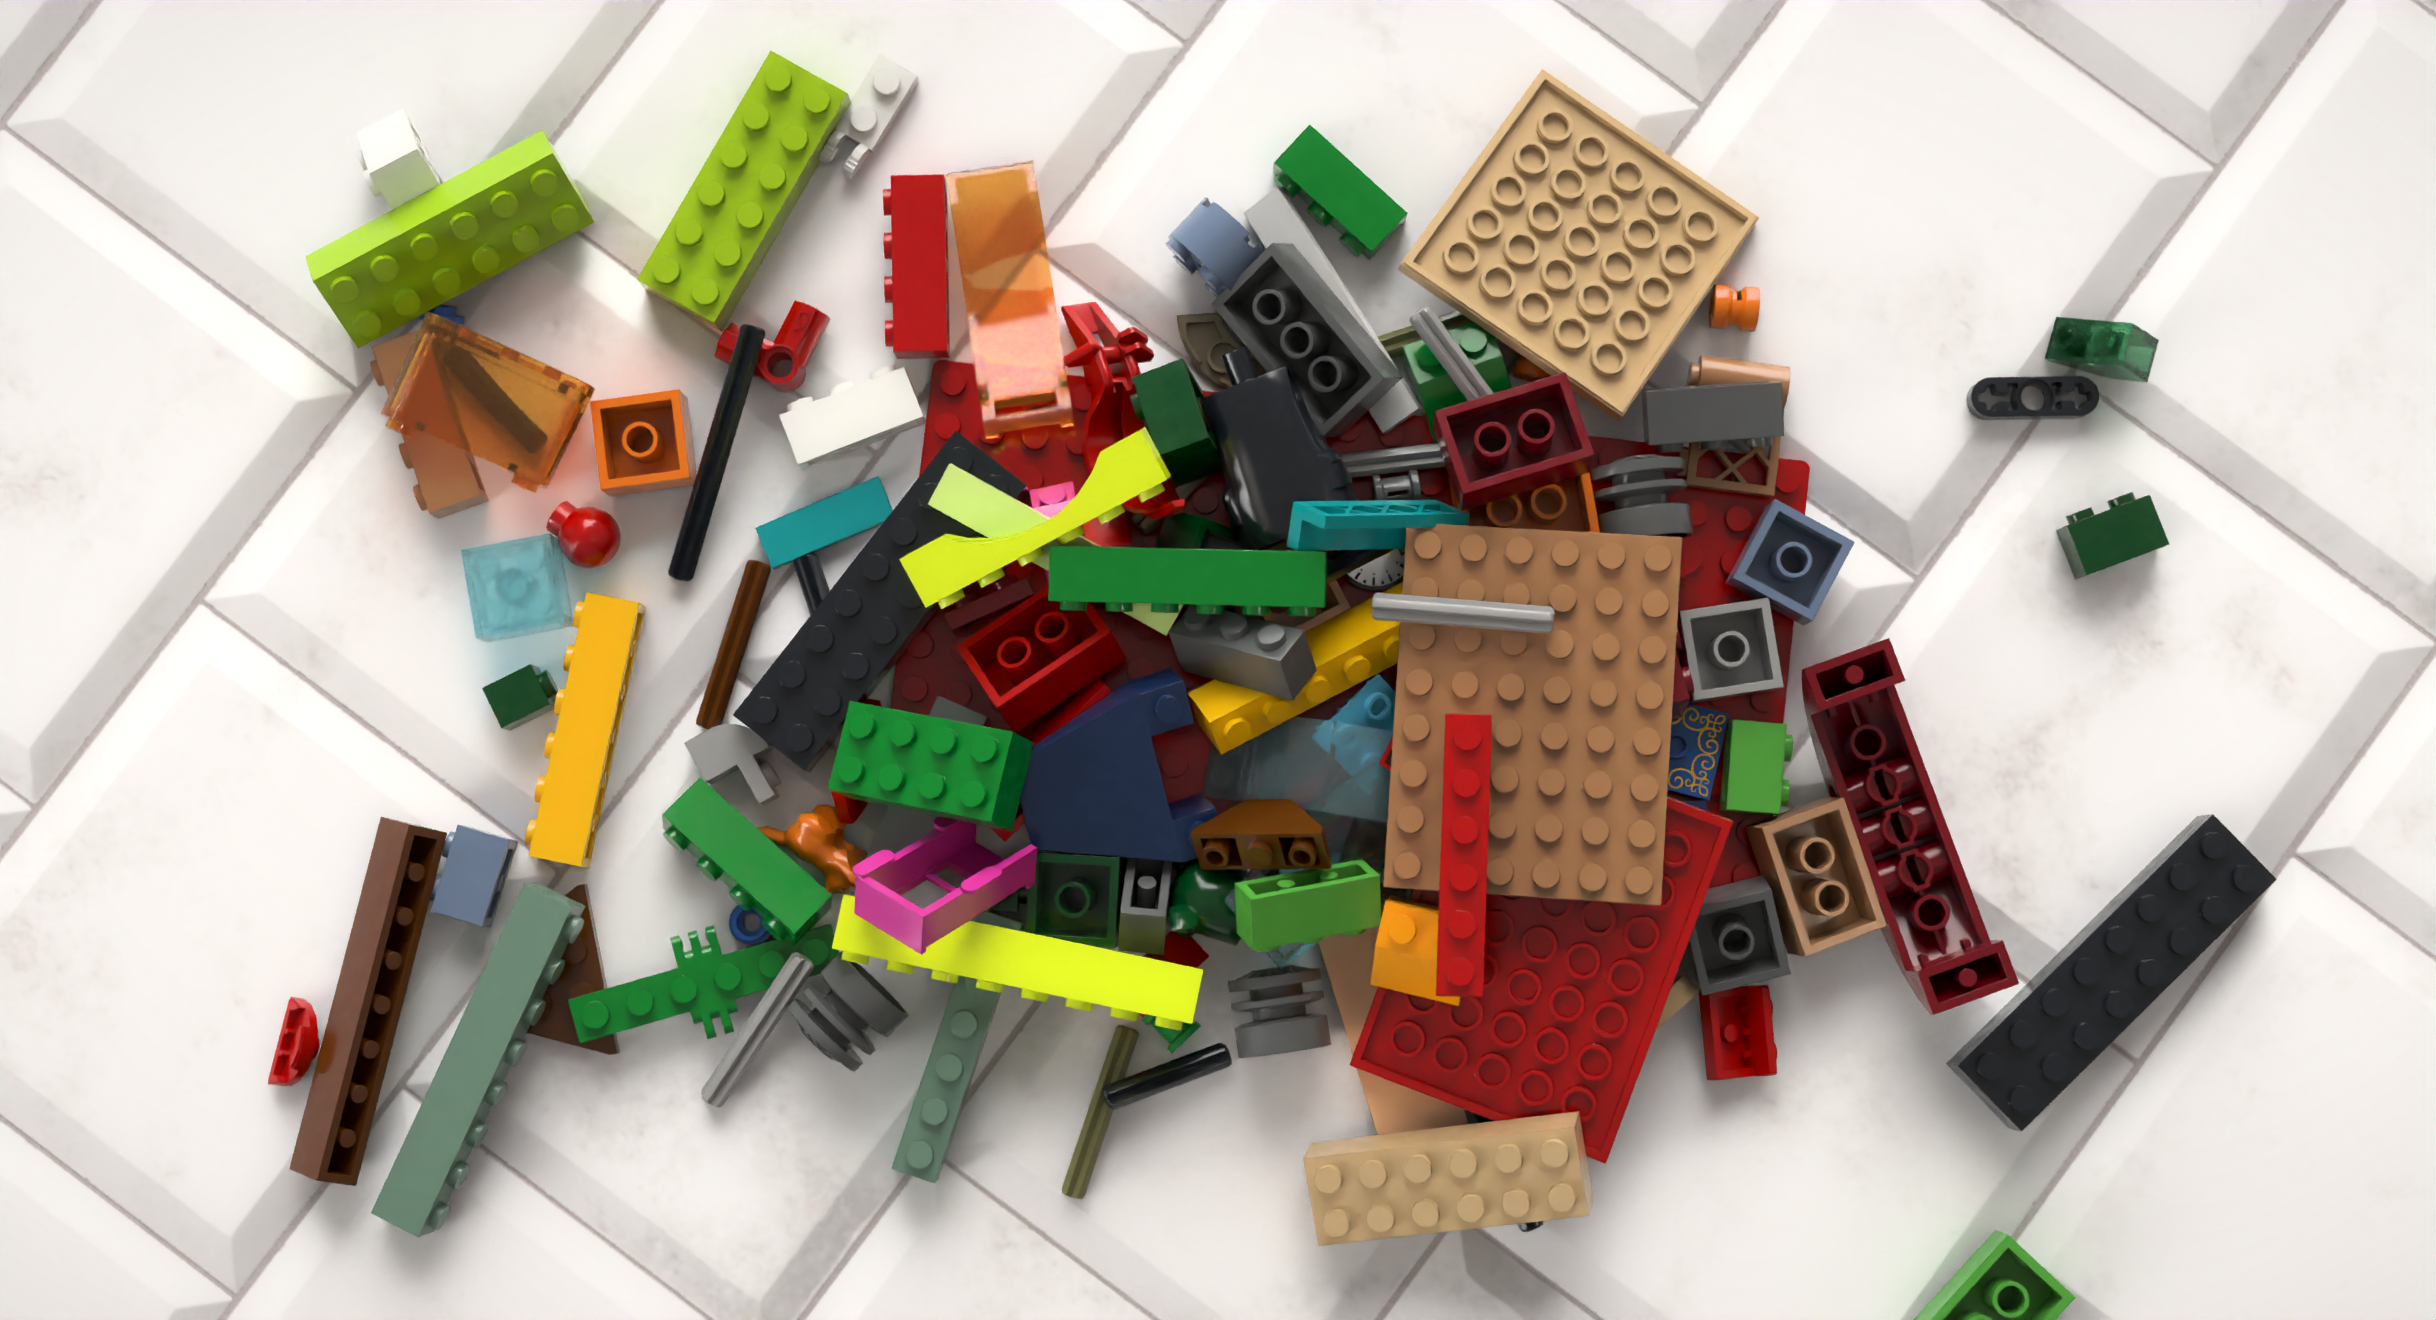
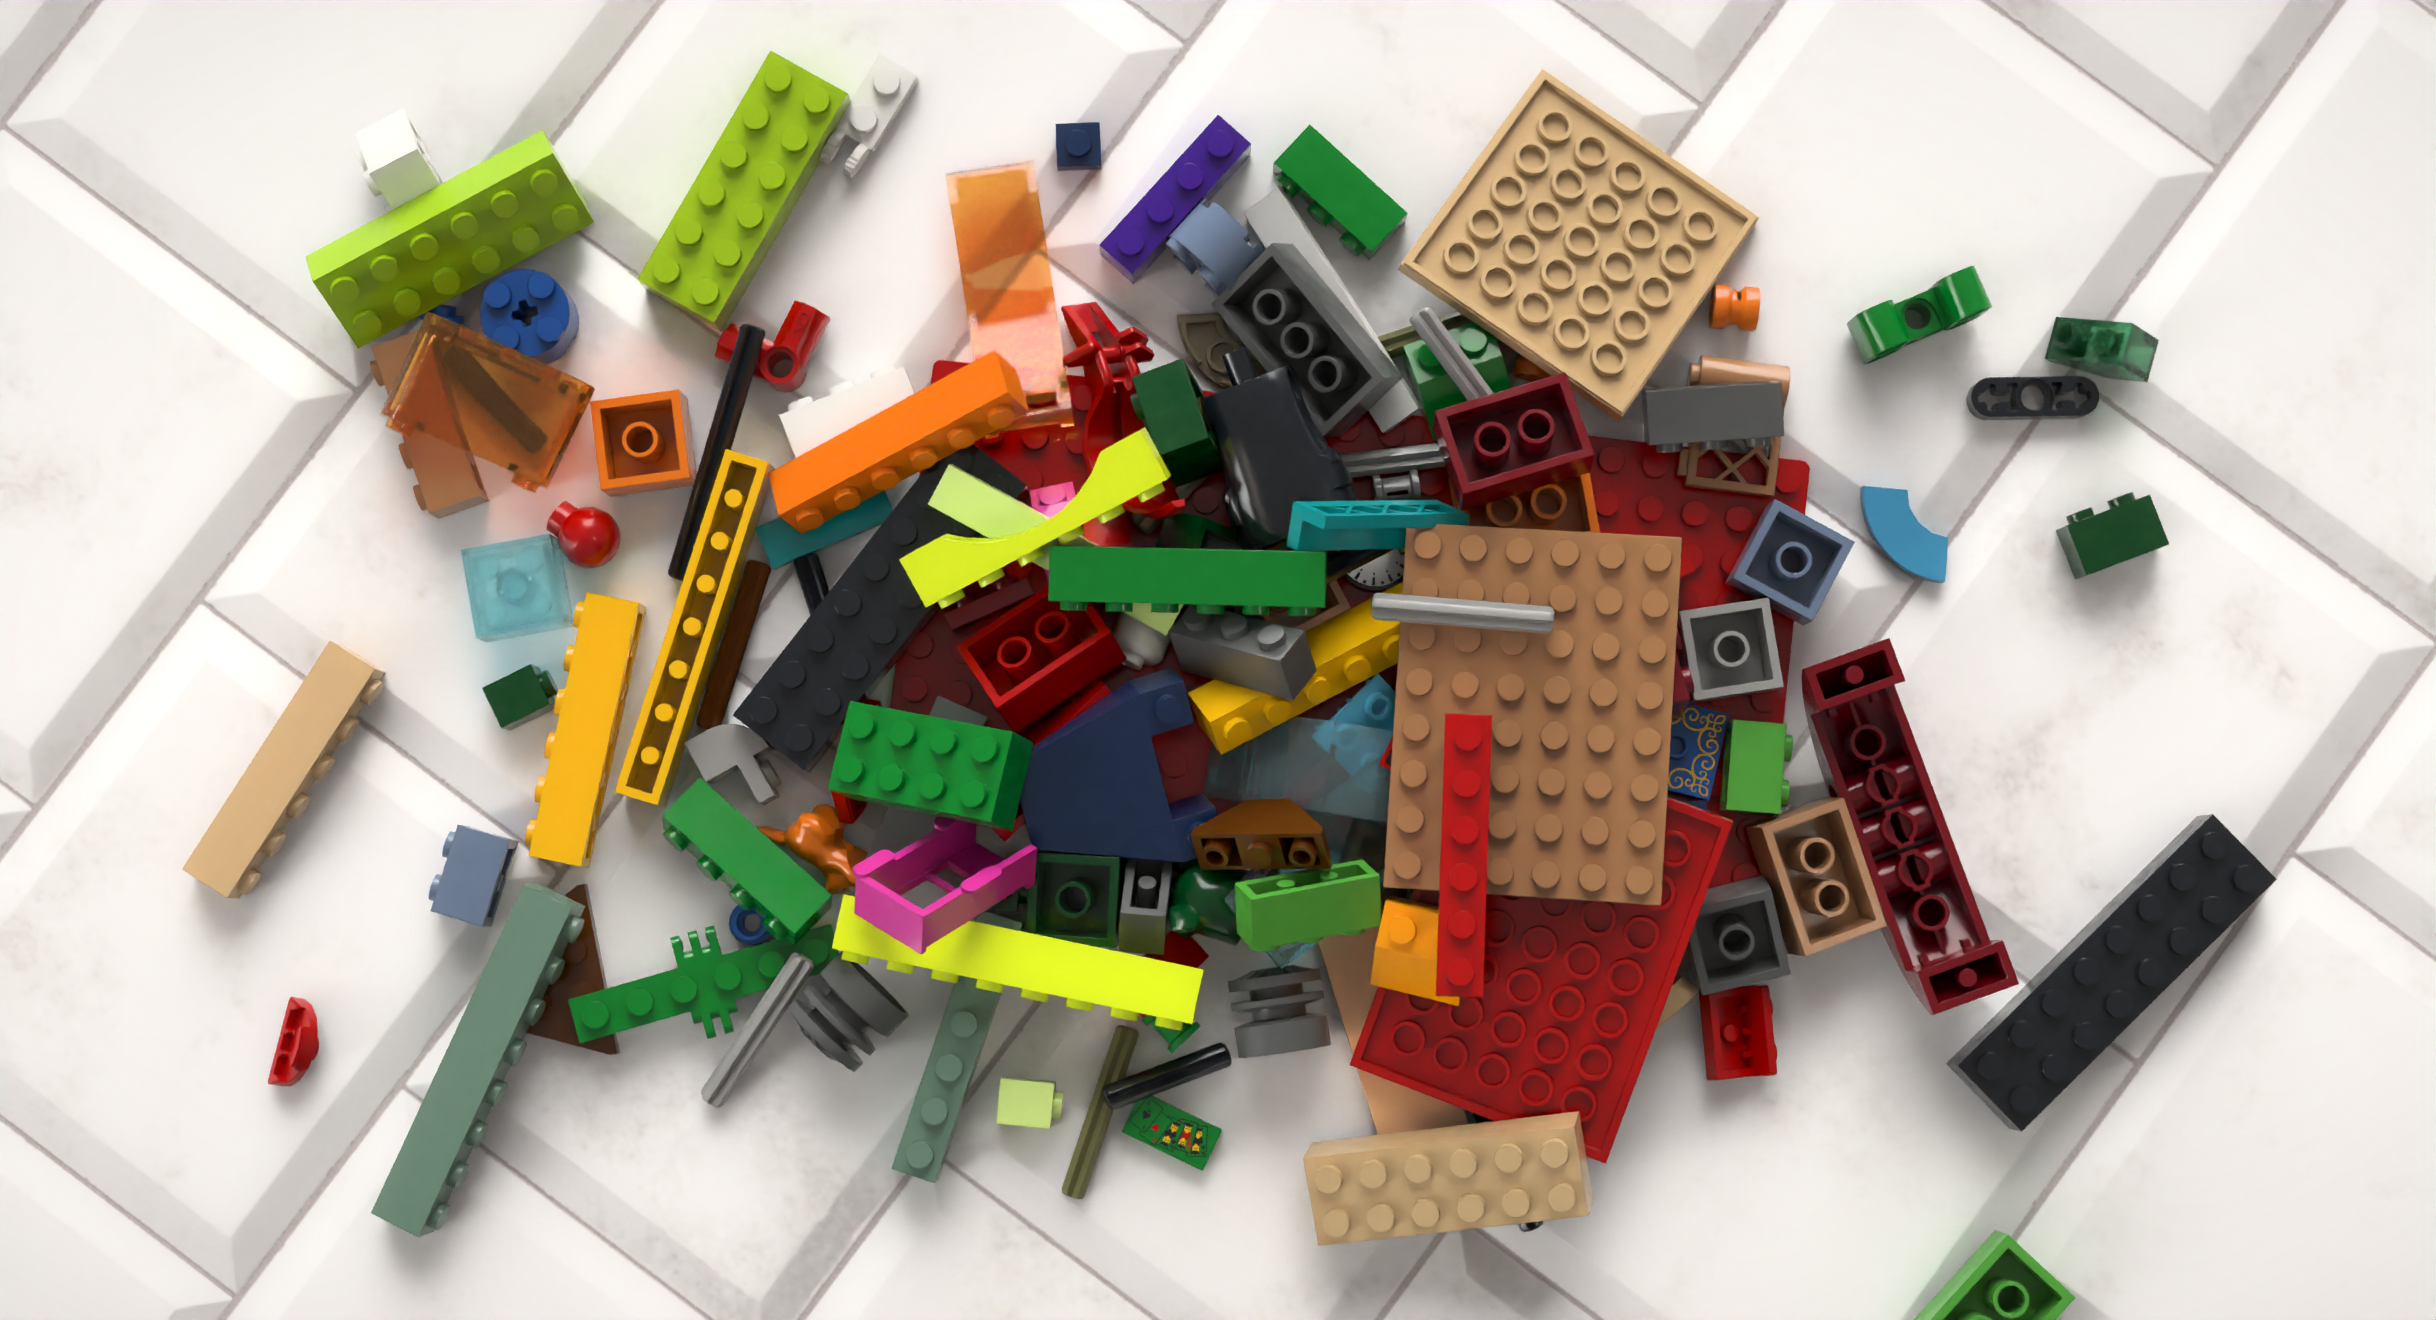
(284, 771): none -> tan brick
(368, 1002): reddish brown brick -> none
(513, 296): none -> blue brick
(695, 629): none -> yellow brick
(898, 442): none -> orange brick
(918, 266): red brick -> none
(1028, 1103): none -> yellowish green brick
(1078, 146): none -> dark blue plate
(1139, 642): none -> white head
(1172, 1131): none -> green tile
(1191, 178): none -> dark purple brick
(1642, 497): dark grey wheel -> none
(1901, 535): none -> dark azure tile
(1943, 307): none -> green beam

